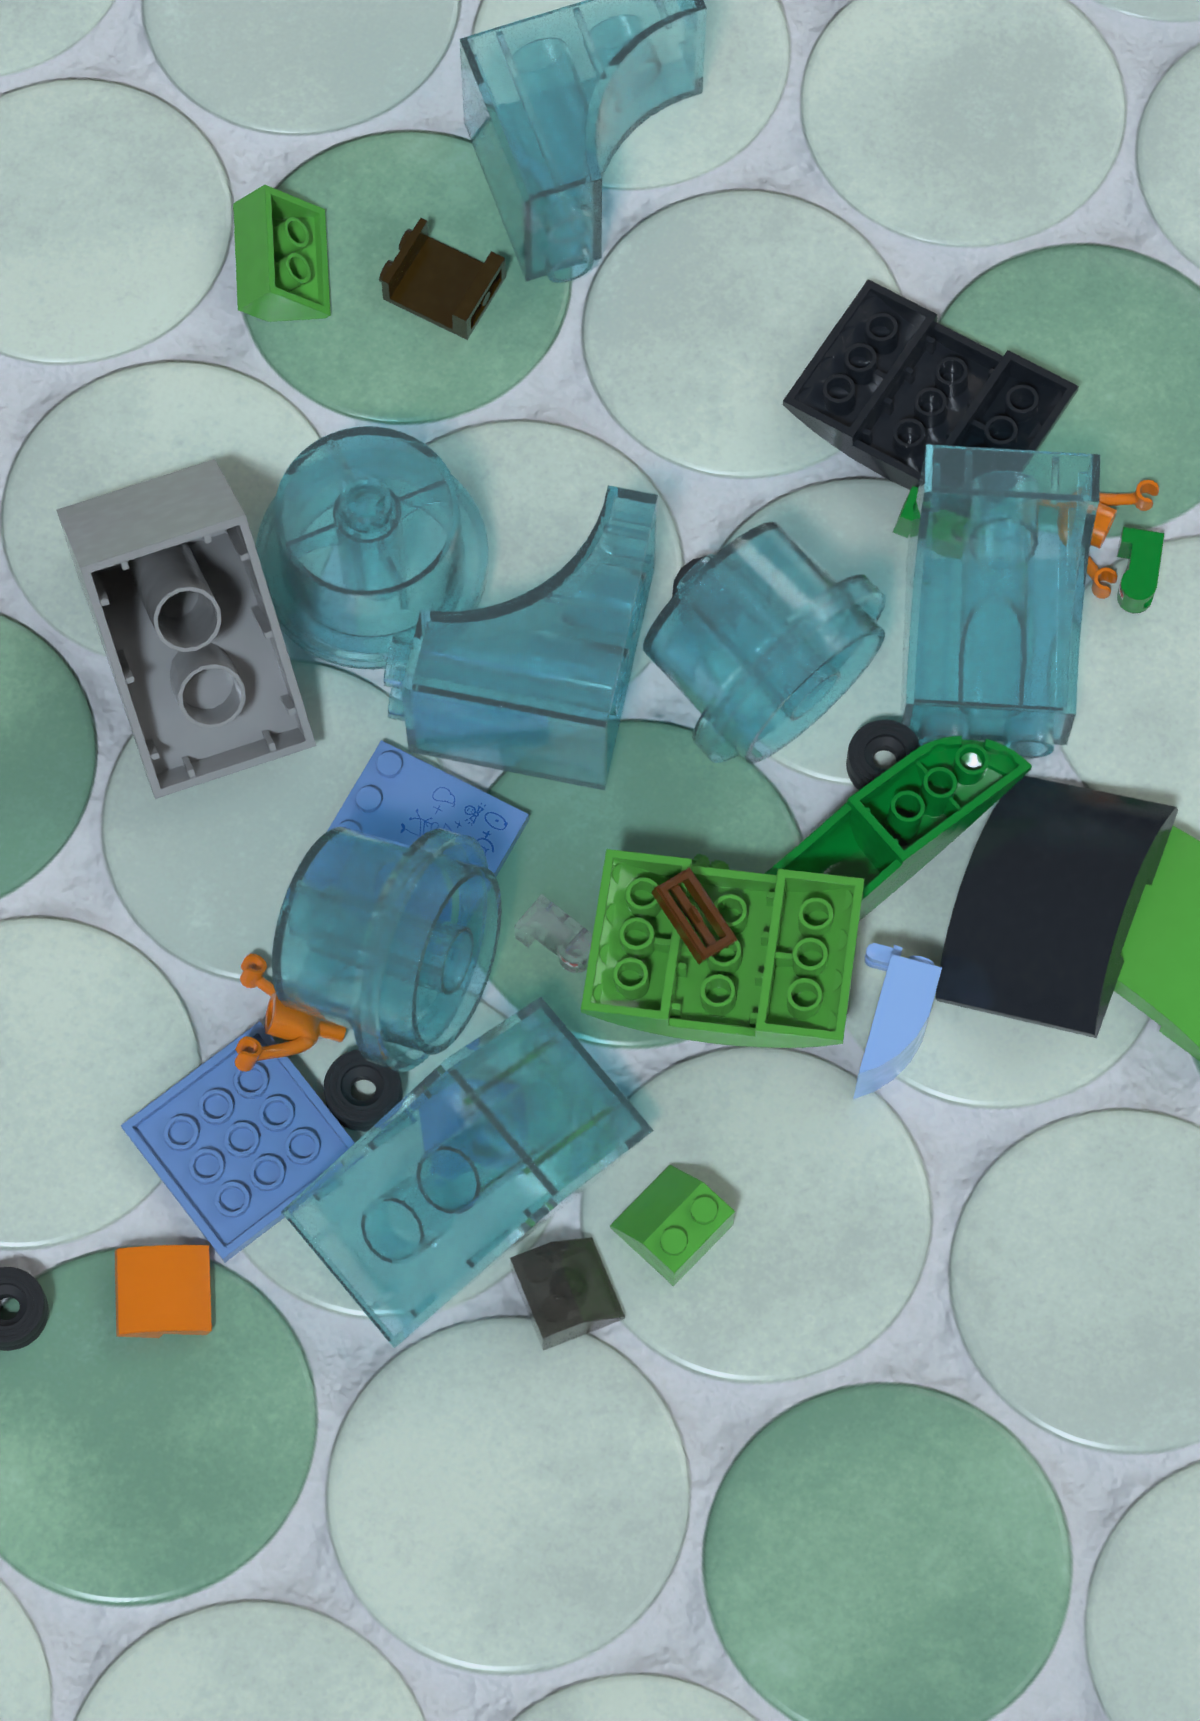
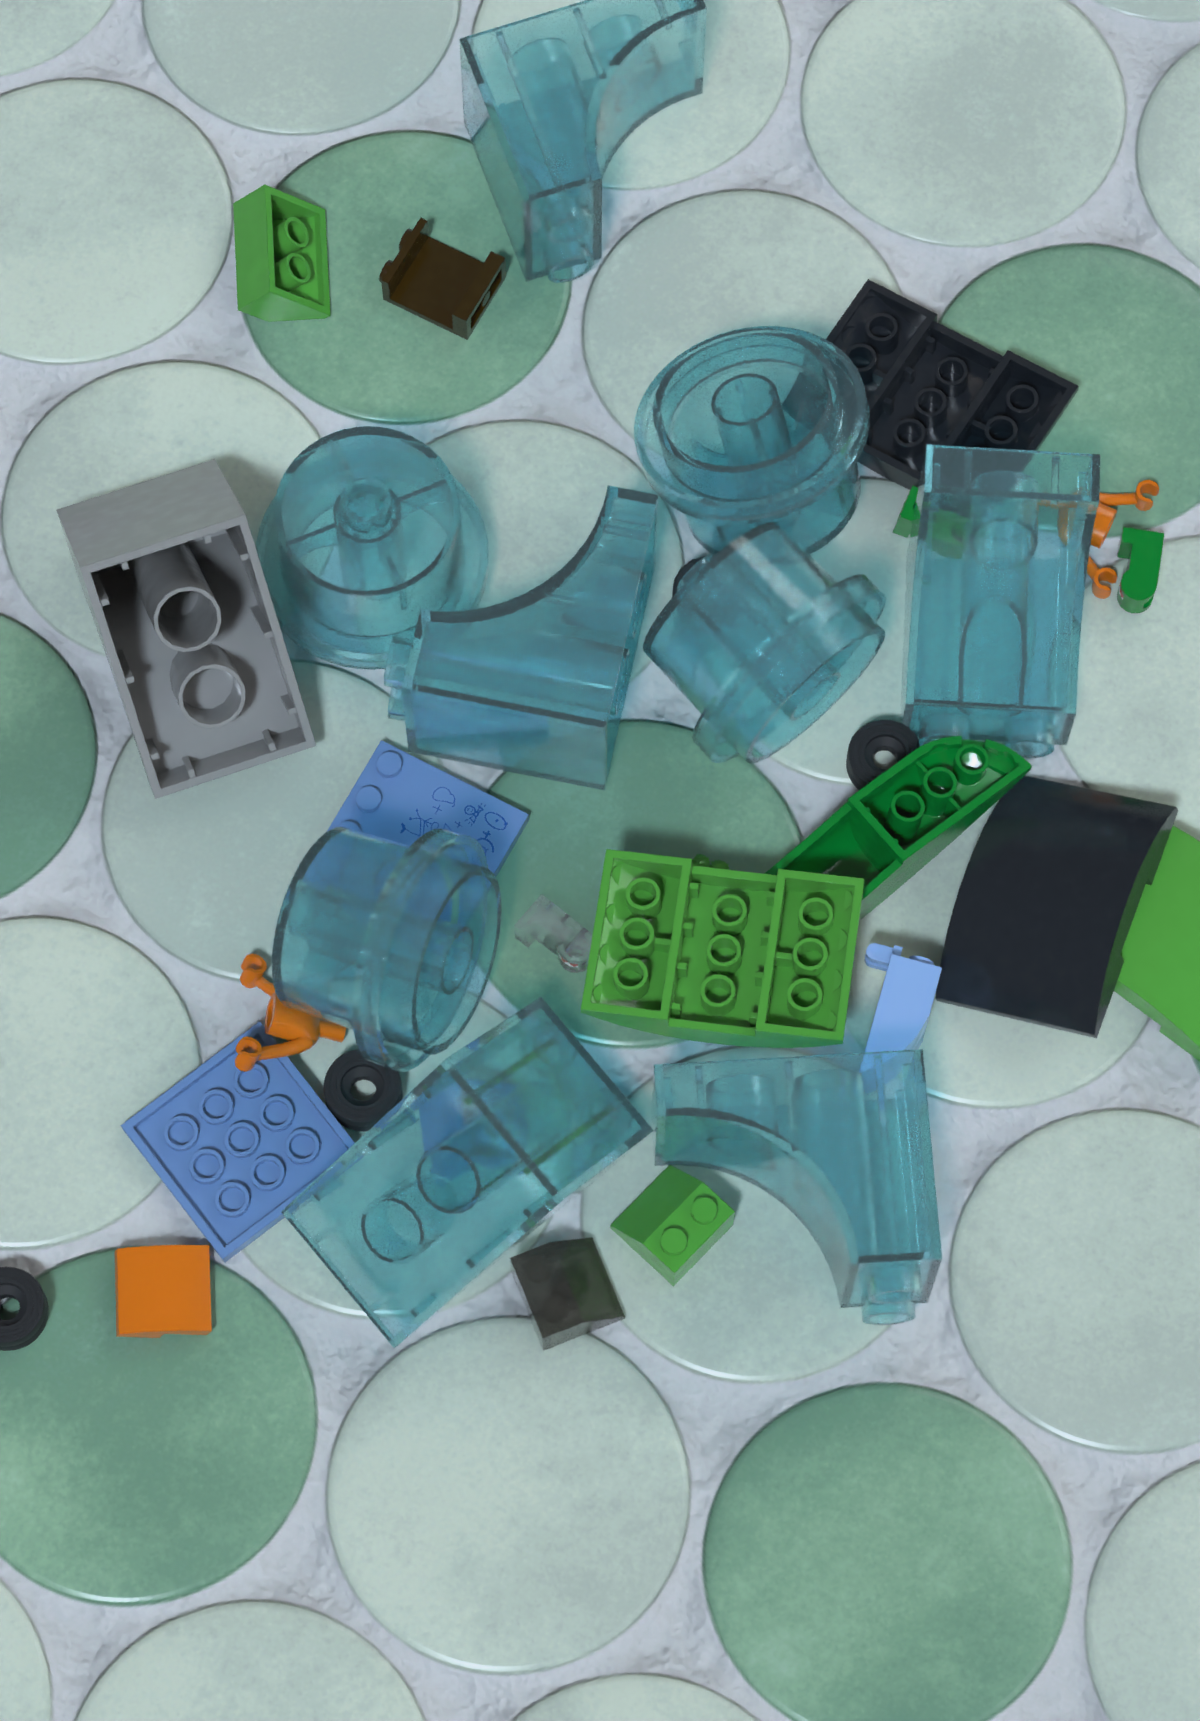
(682, 925): reddish brown tile -> none
(756, 435): none -> clear light blue piece
(832, 1143): none -> clear light blue brick

